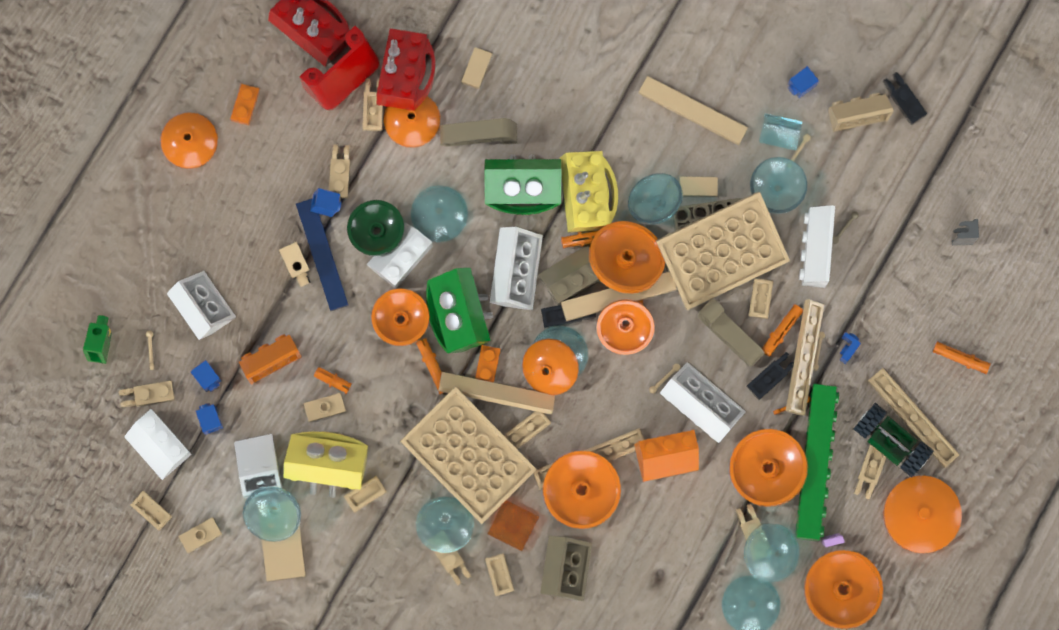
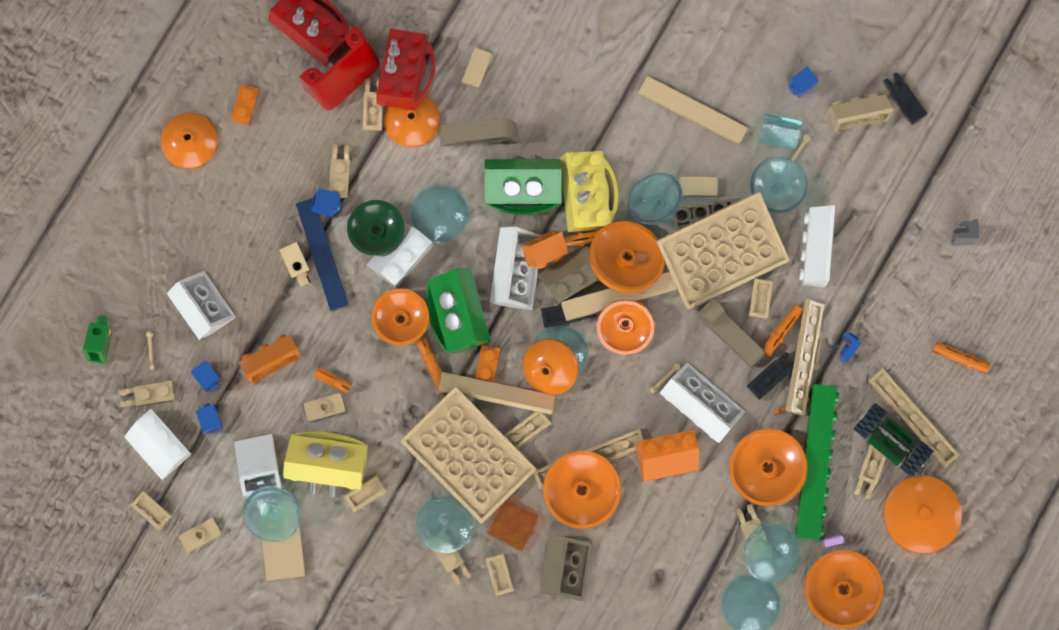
(544, 249): none -> orange brick

